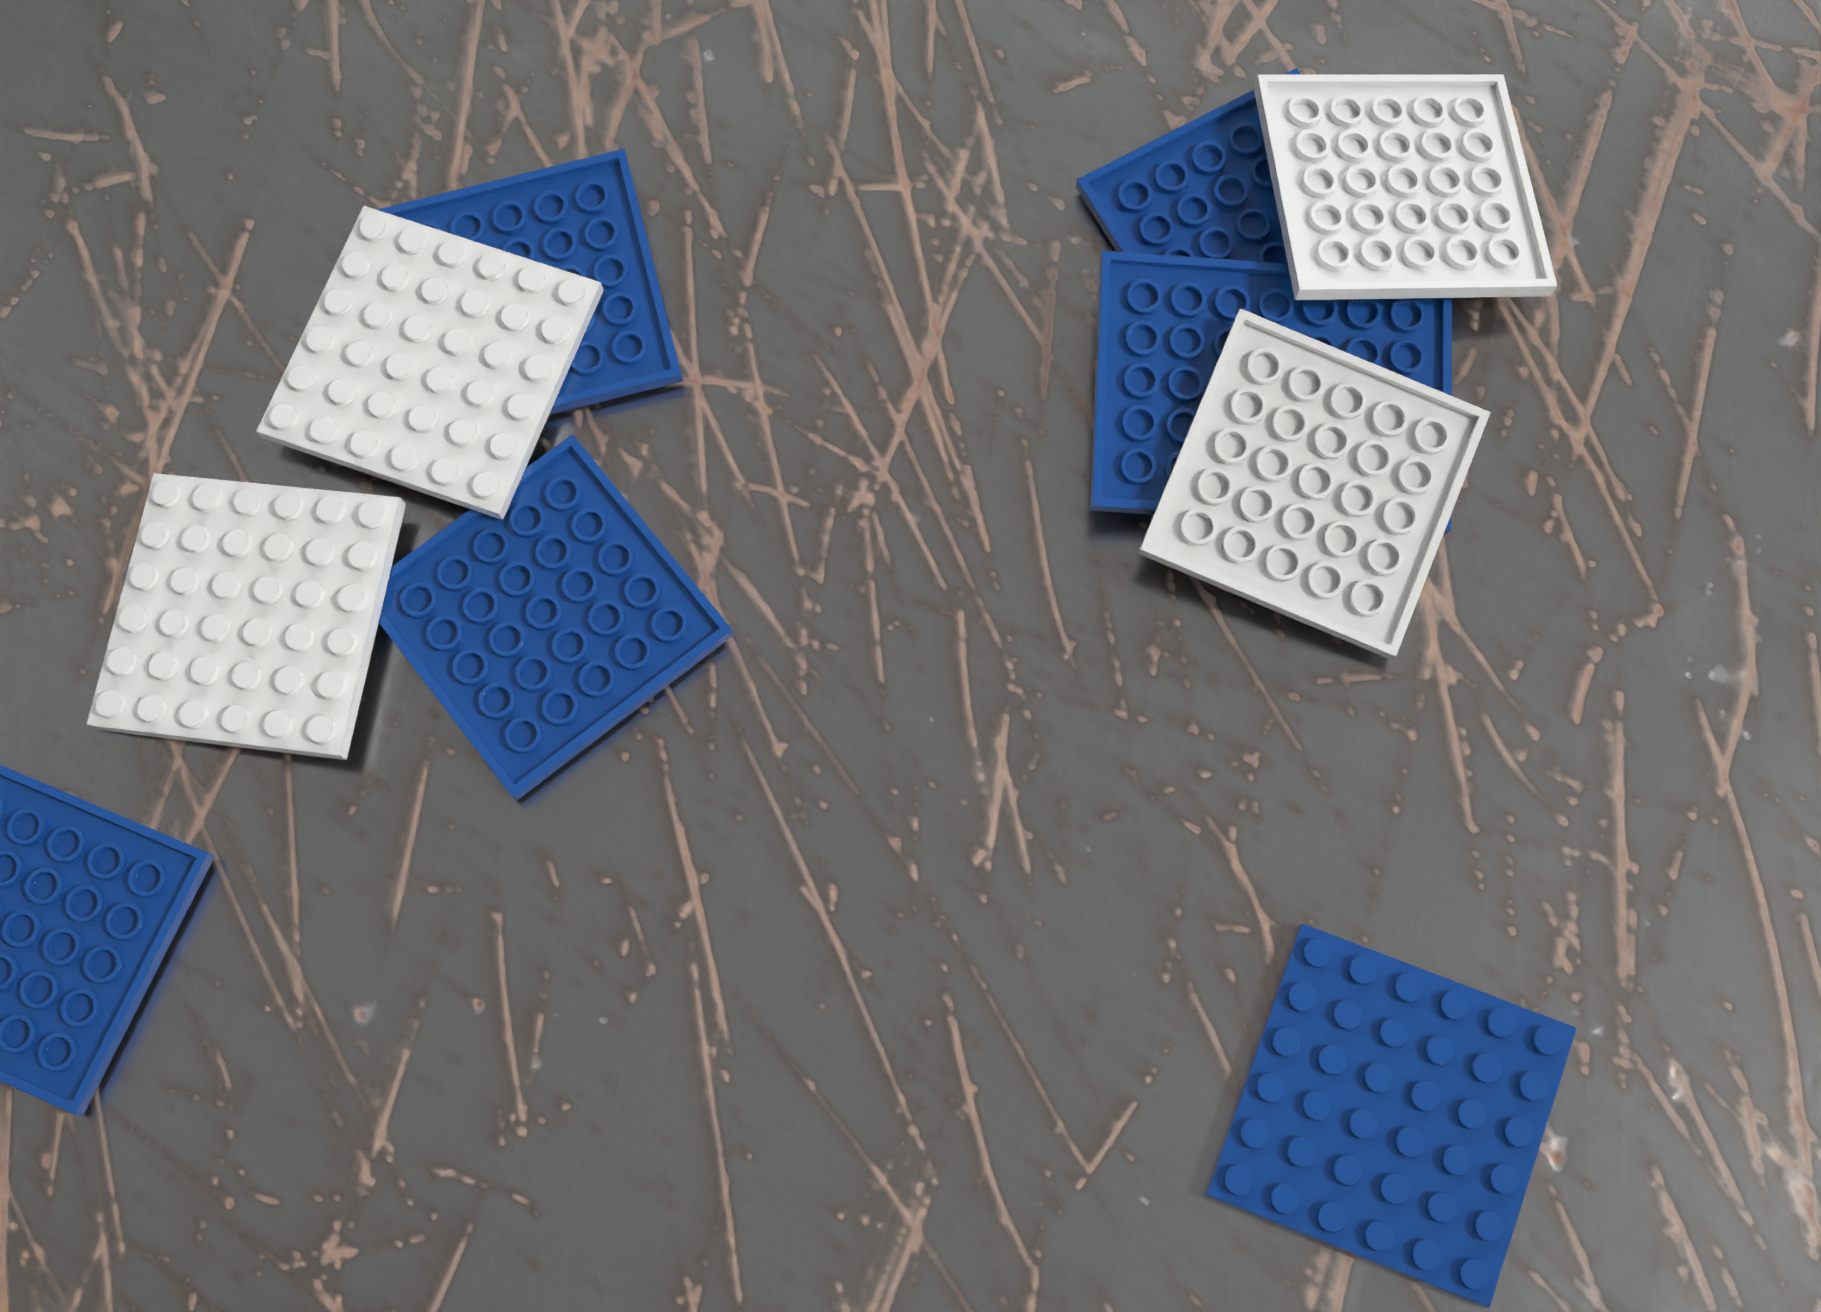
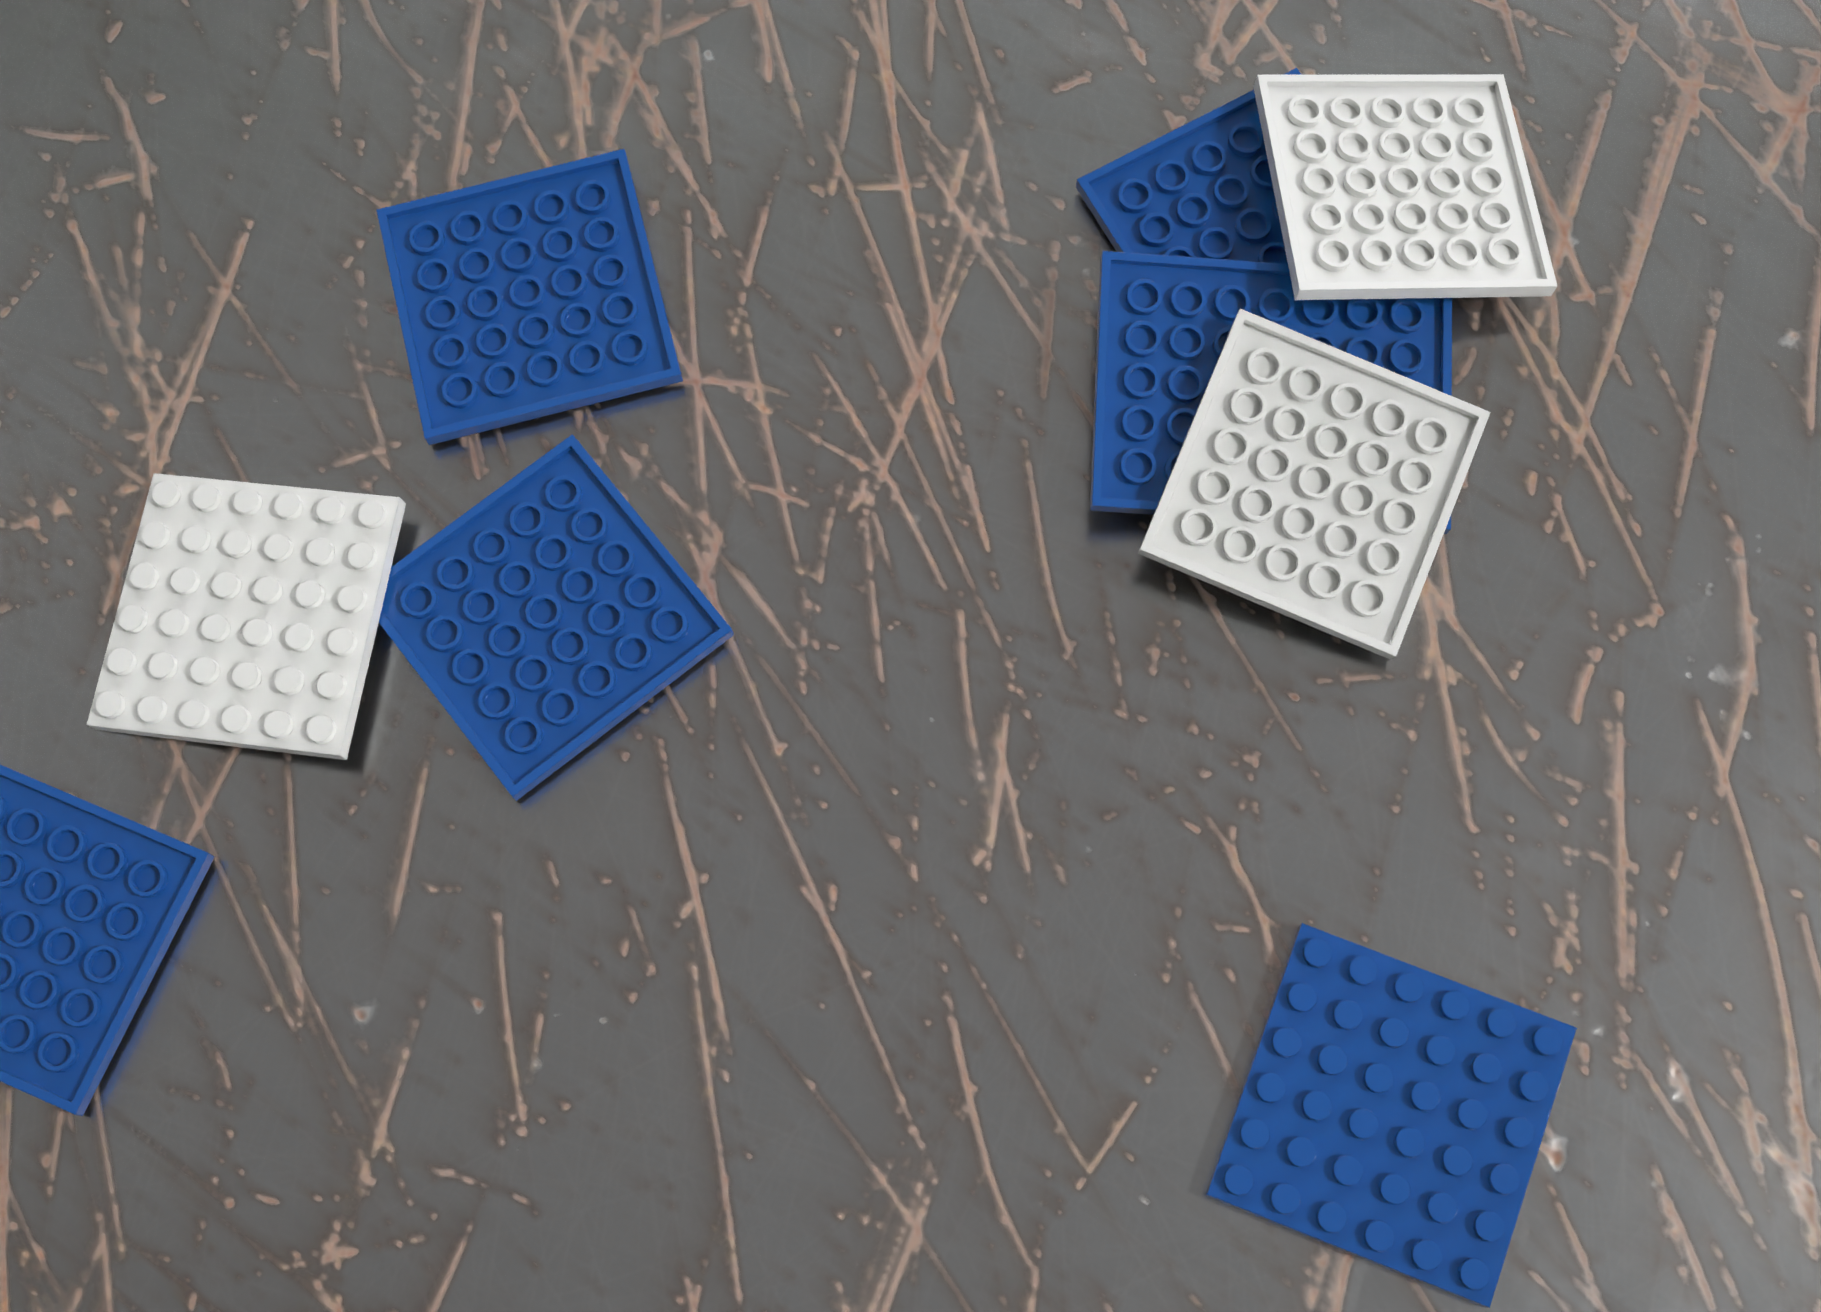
(431, 362): white plate -> none

